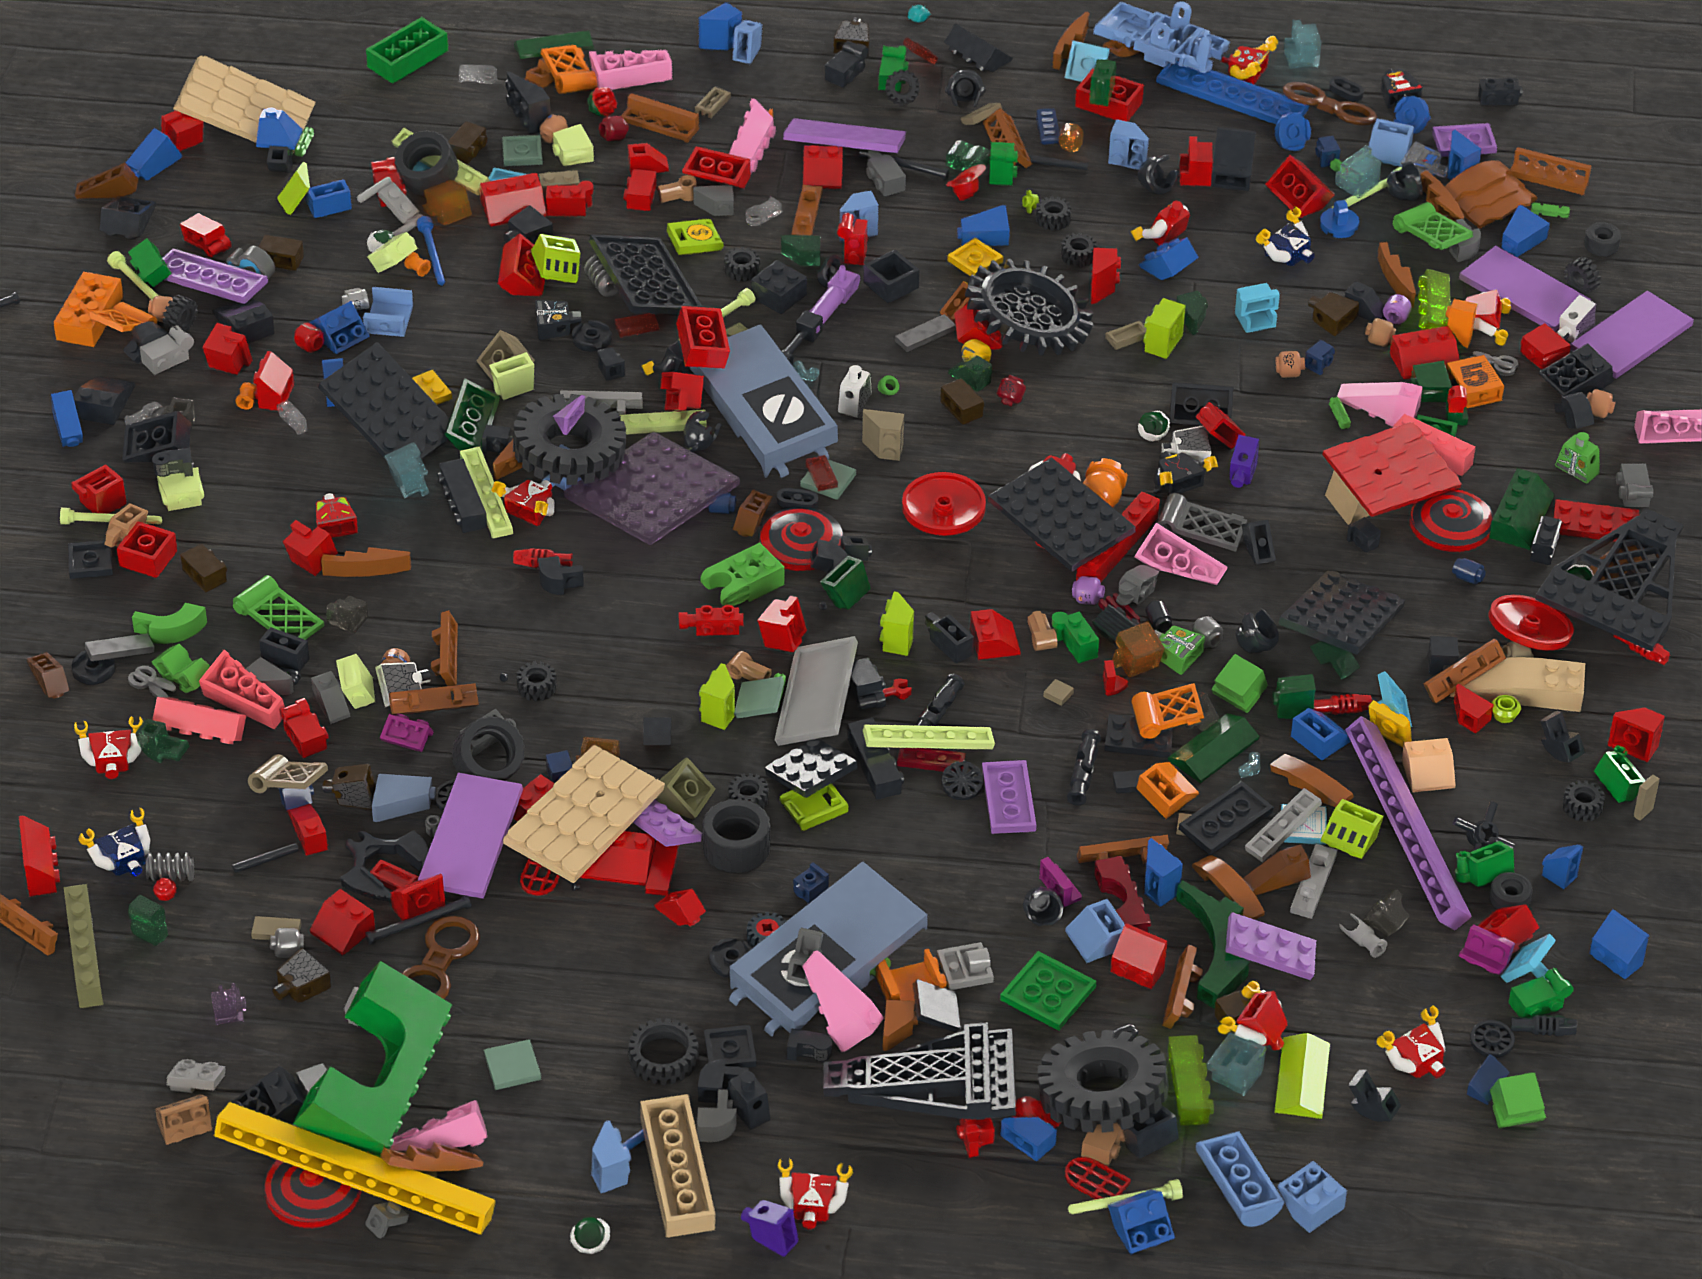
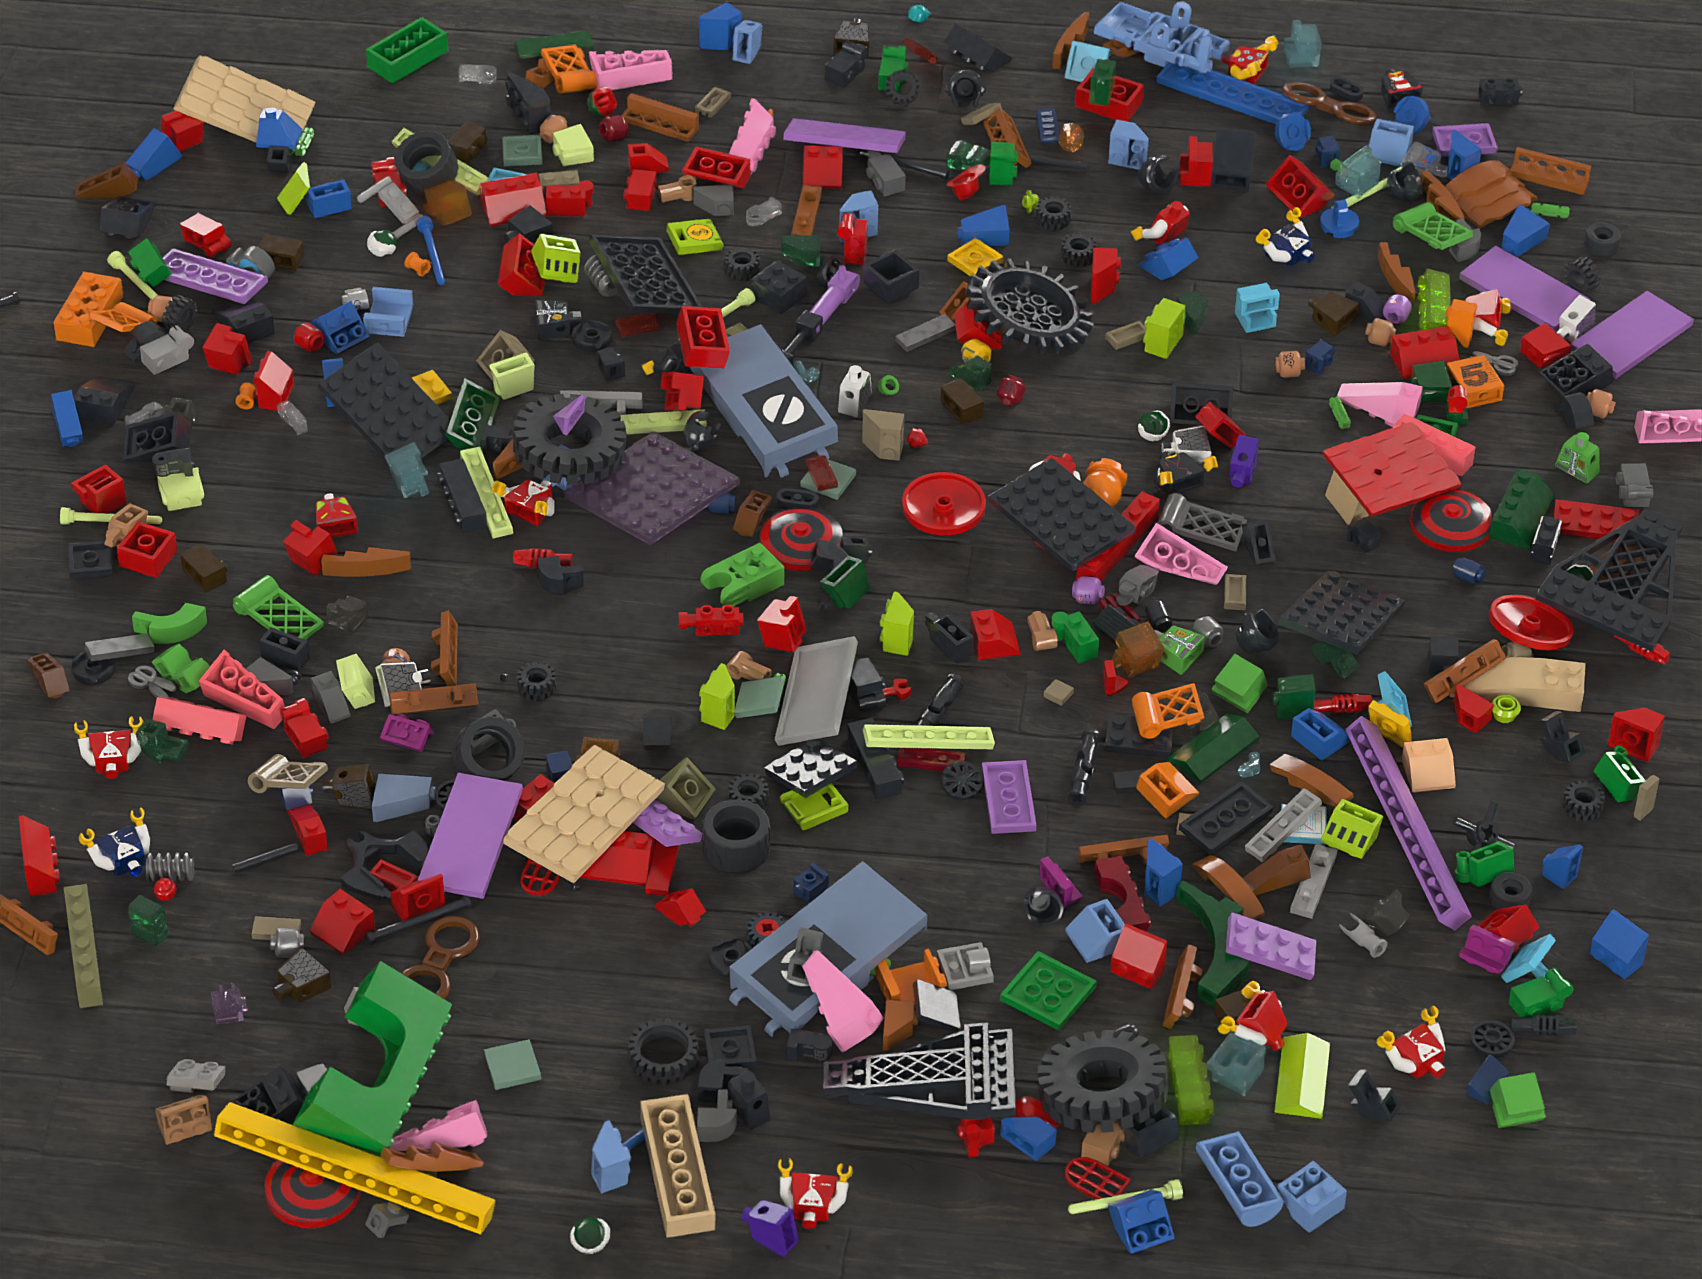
(392, 251): yellowish green torso -> none
(916, 438): none -> red plate
(1235, 592): none -> dark tan tile

